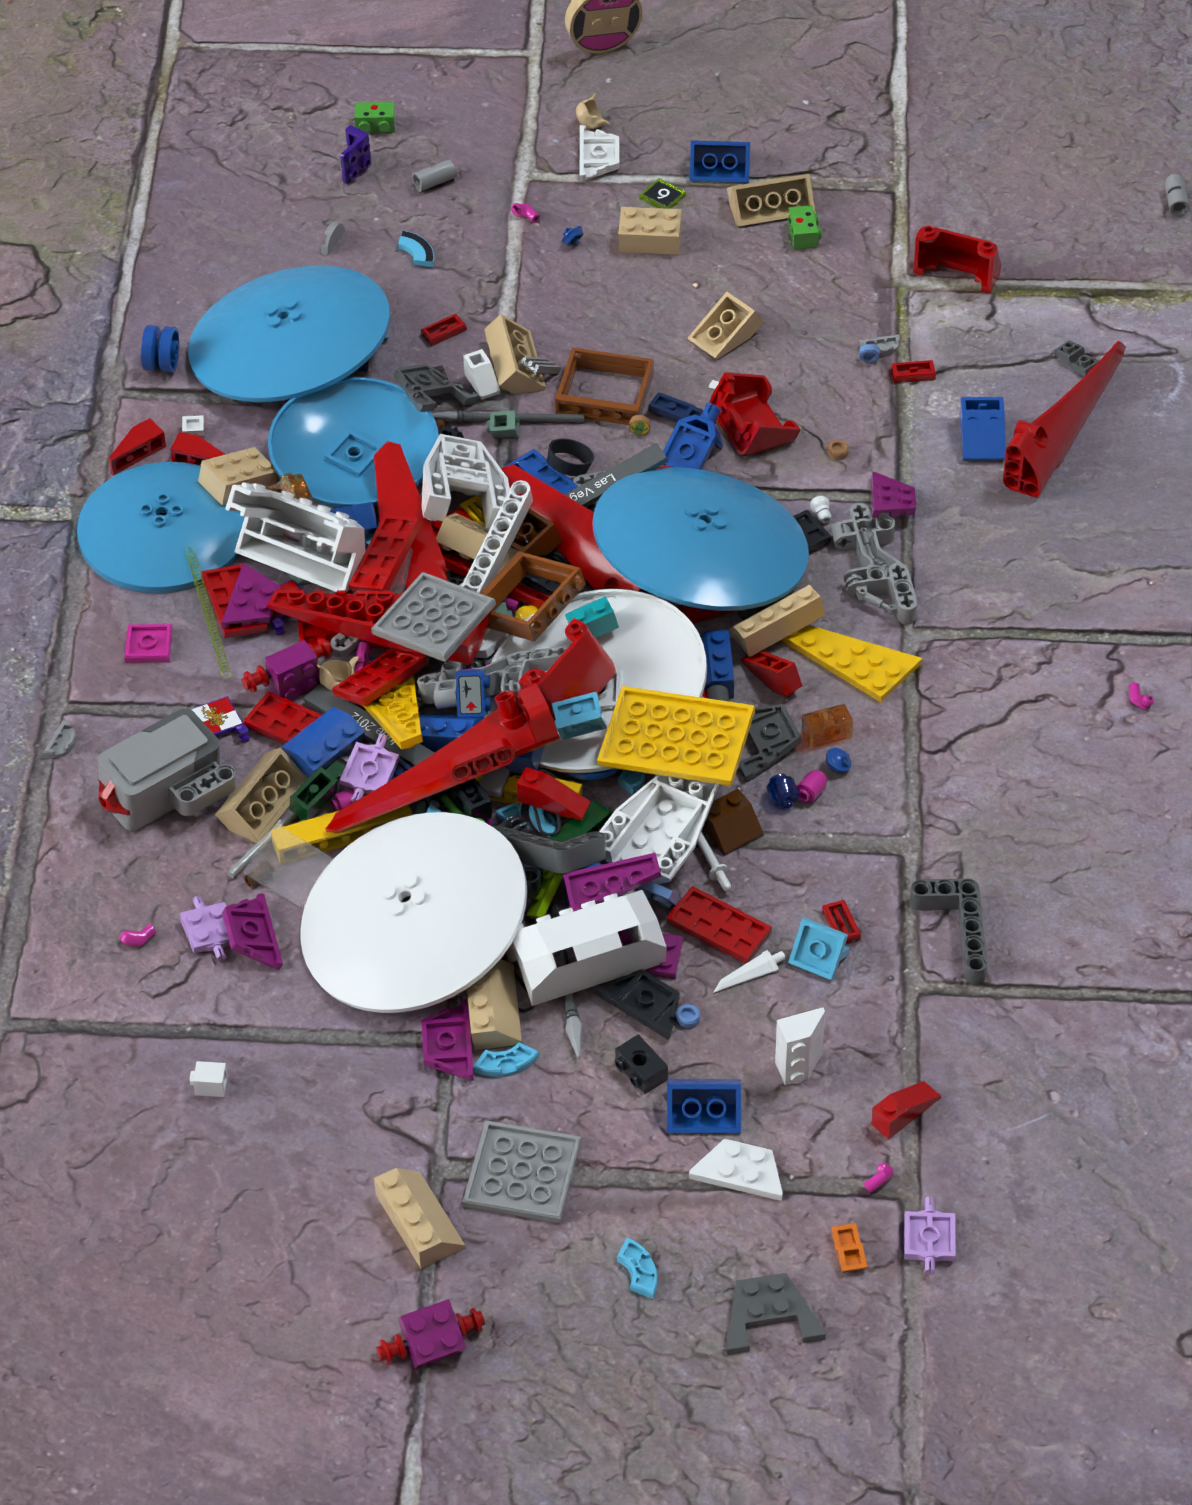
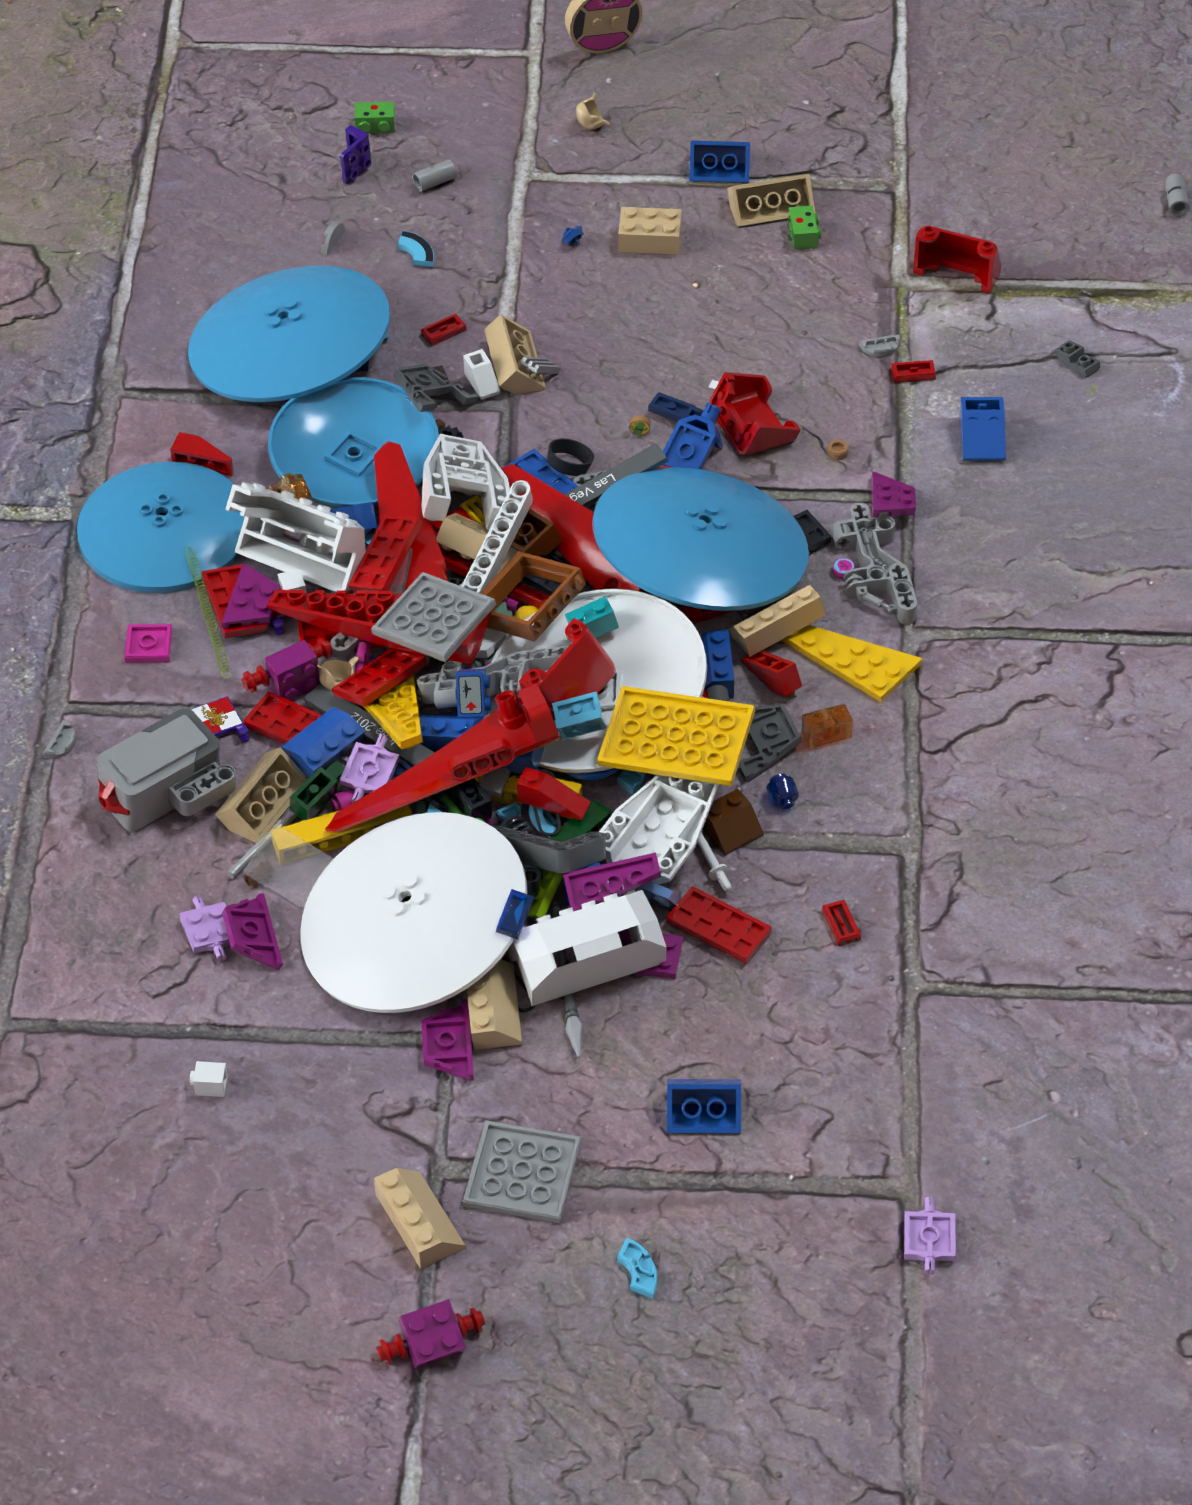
(137, 938): dark pink arm -> none
(138, 444): red slope -> none
(160, 348): blue wheel -> none
(193, 425): white plate -> none
(247, 466): tan piece -> none
(291, 580): none -> white brick
(503, 424): sand green brick -> none
(506, 1062): medium azure tile -> none
(514, 914): none -> clear blue tile
(523, 417): dark grey piece -> none
(525, 210): dark pink arm -> none
(597, 153): white wing -> none
(607, 362): dark orange window -> none
(638, 1052): black brick -> none
(644, 1000): black wing -> none
(662, 194): piece -> none
(687, 1016): medium blue tile -> none
(725, 326): tan slope -> none
(740, 1169): white wing -> none
(758, 967): white bar -> none
(767, 1302): dark grey wing -> none
(799, 1045): white slope -> none
(811, 786): dark pink brick -> none
(818, 948): medium azure bracket -> none
(820, 506): white piece -> none
(838, 760): blue hat -> none
(841, 566): none -> dark pink tile
(848, 1247): orange slope -> none
(869, 353): medium blue tile -> none
(883, 1175): dark pink arm -> none
(902, 1108): red slope -> none
(961, 896): dark grey beam -> none
(1044, 443): red panel -> none
(1137, 699): dark pink arm -> none

